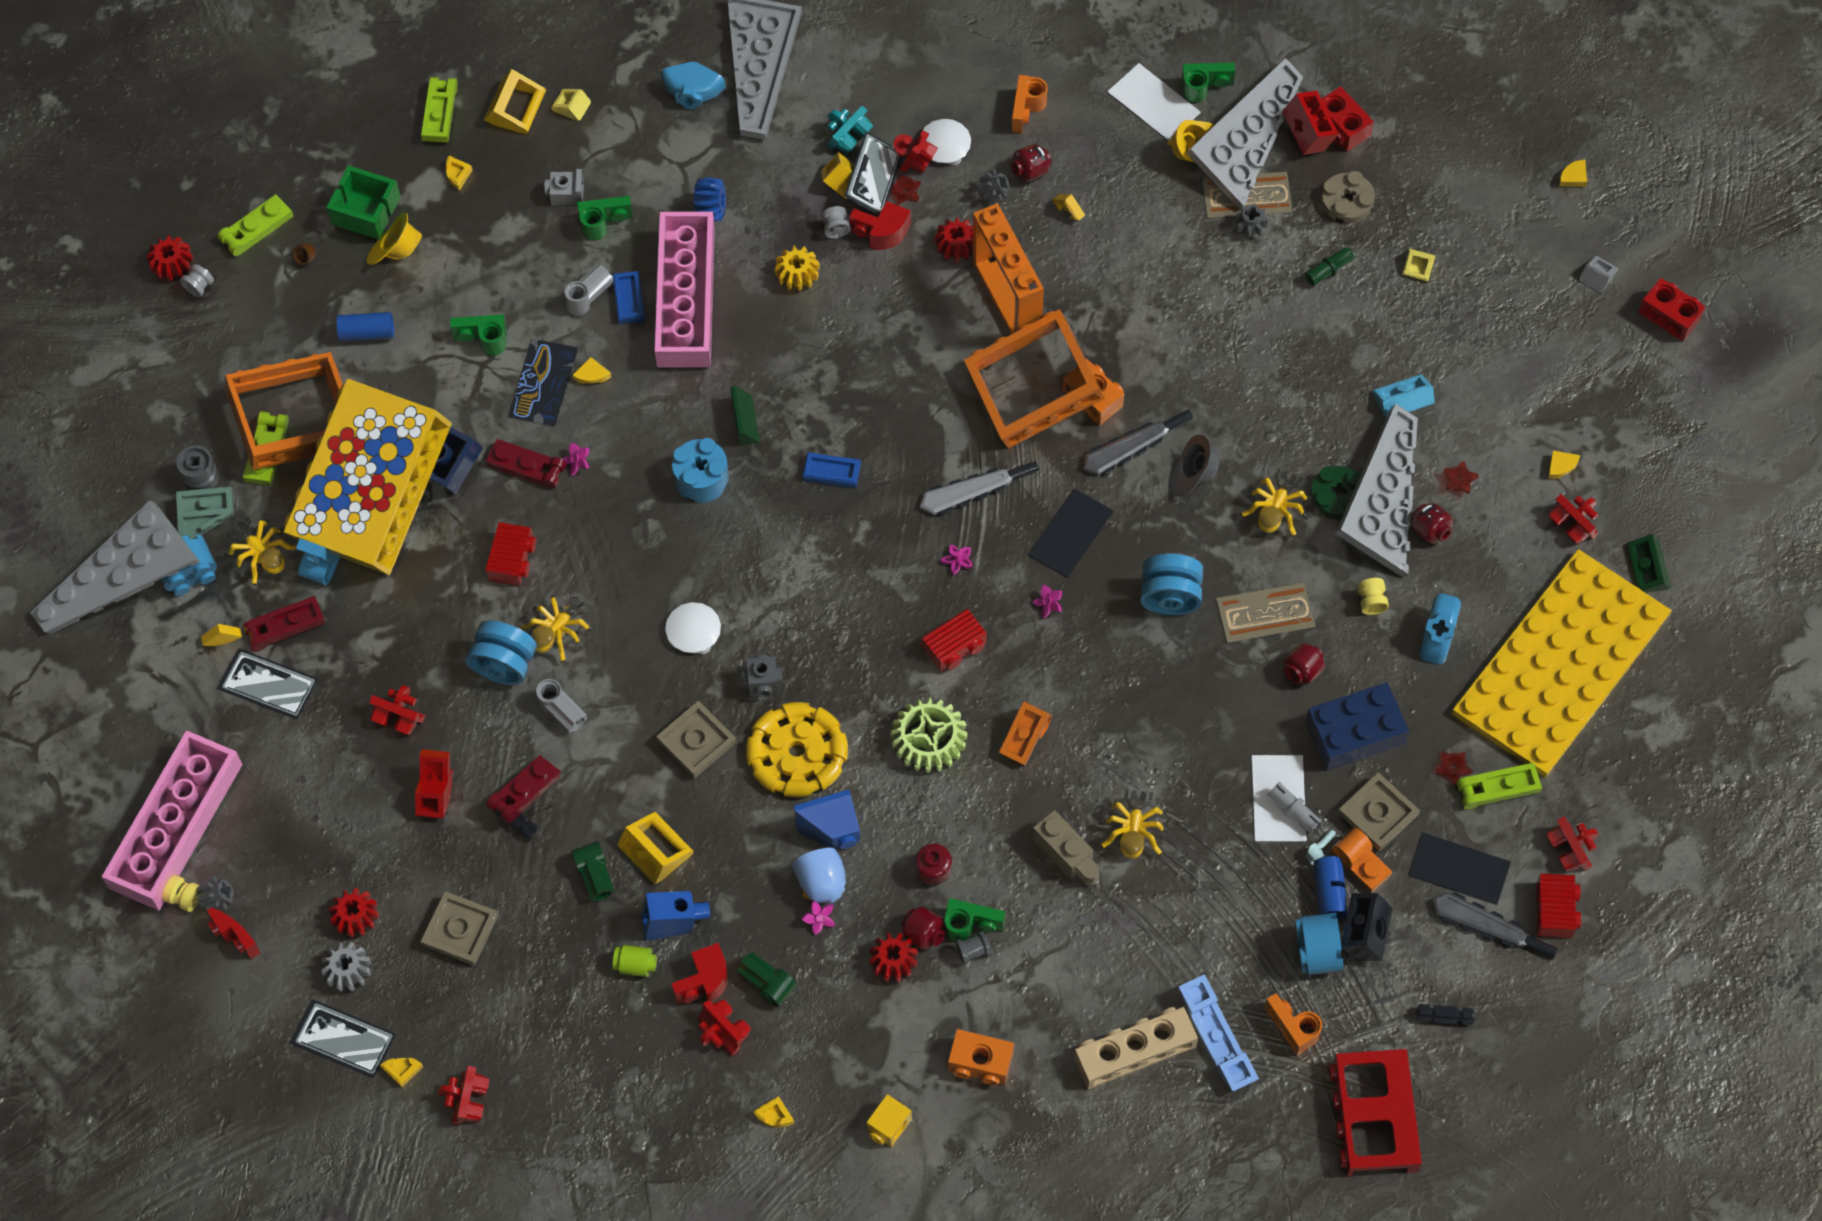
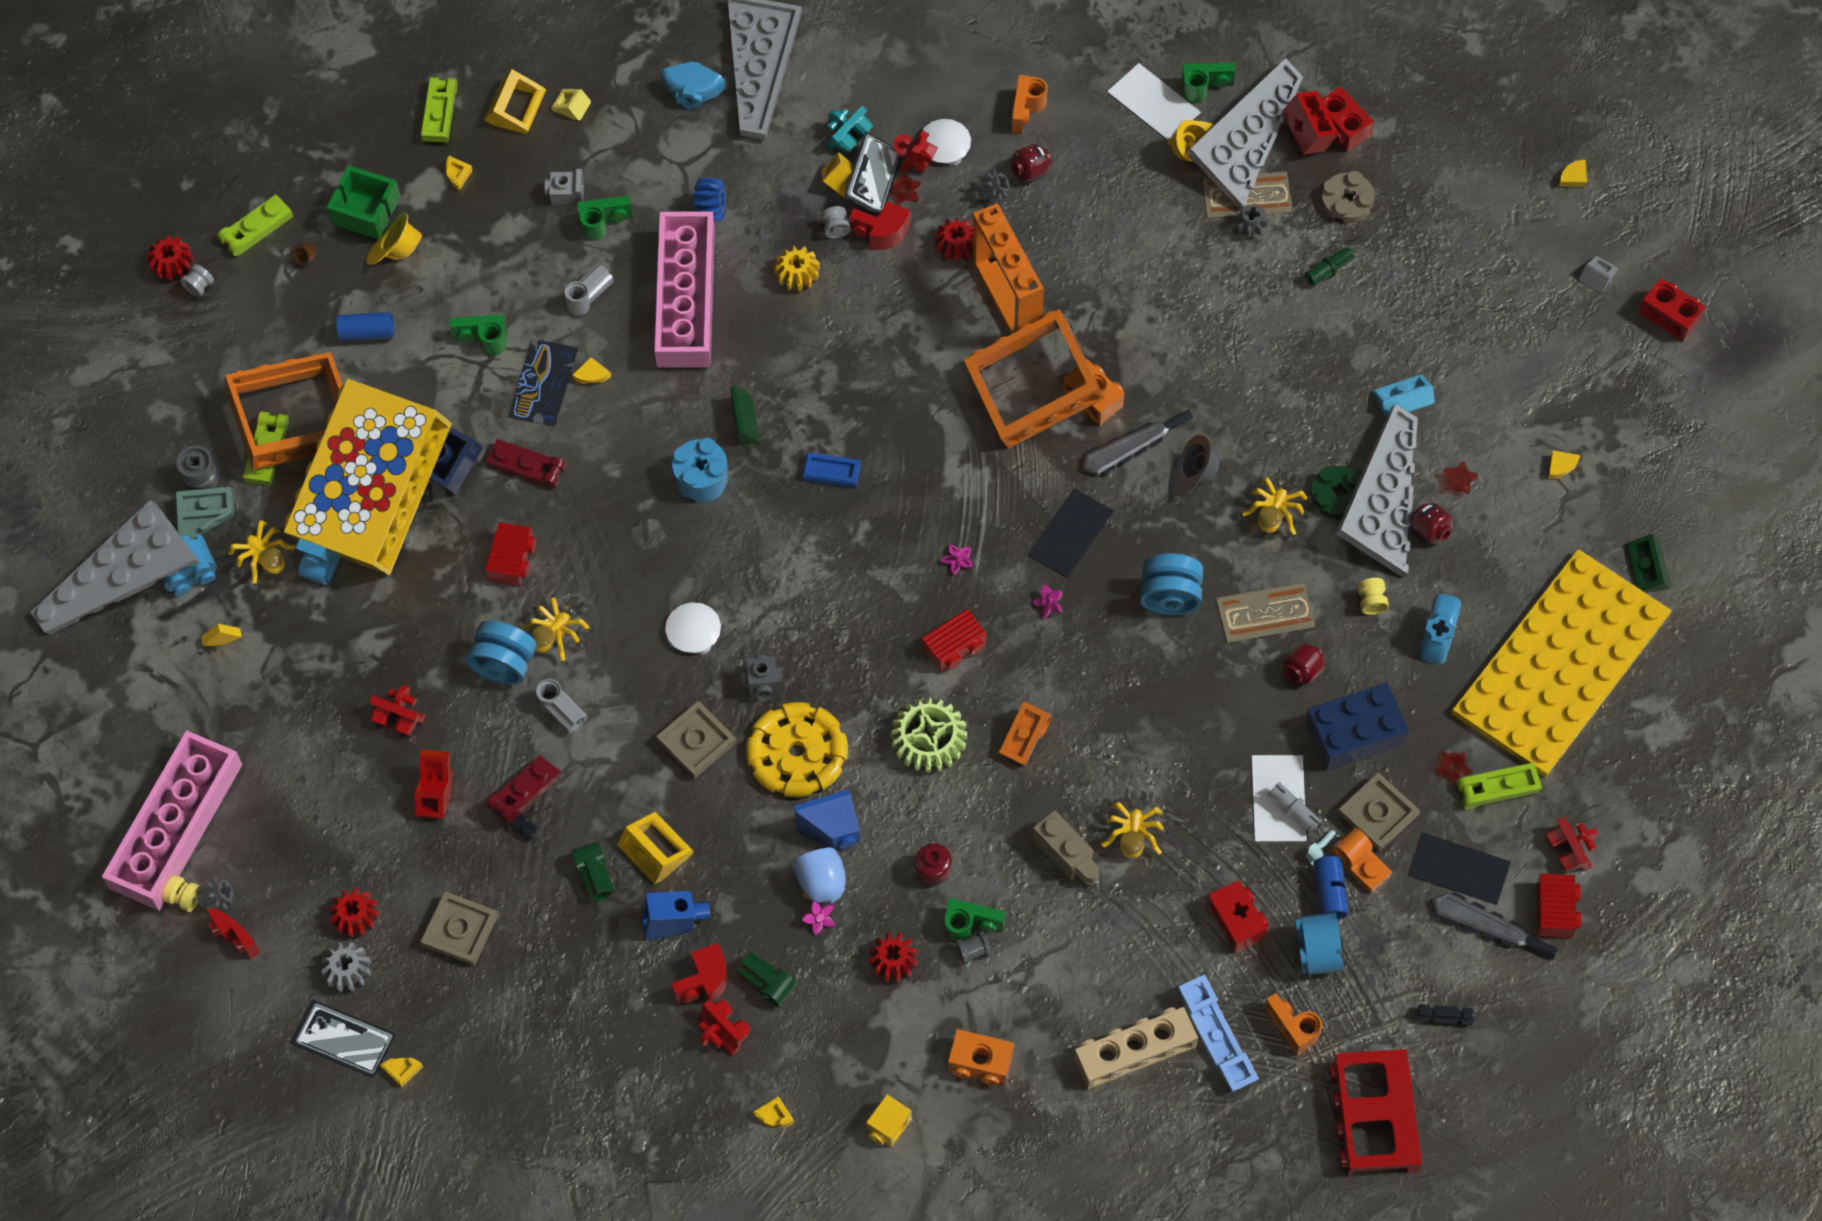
(267, 683): sticker -> none
(283, 623): dark red plate -> none
(469, 1083): red hips -> none
(577, 458): dark pink plant -> none
(629, 297): blue tile -> none
(634, 960): lime brick -> none
(923, 928): dark red head -> none
(959, 493): light grey sword -> none
(1070, 205): yellow tile -> none
(1238, 931): none -> red brick
(1366, 927): black brick -> none
(1418, 265): light yellow slope -> none
(1583, 527): red hips -> none

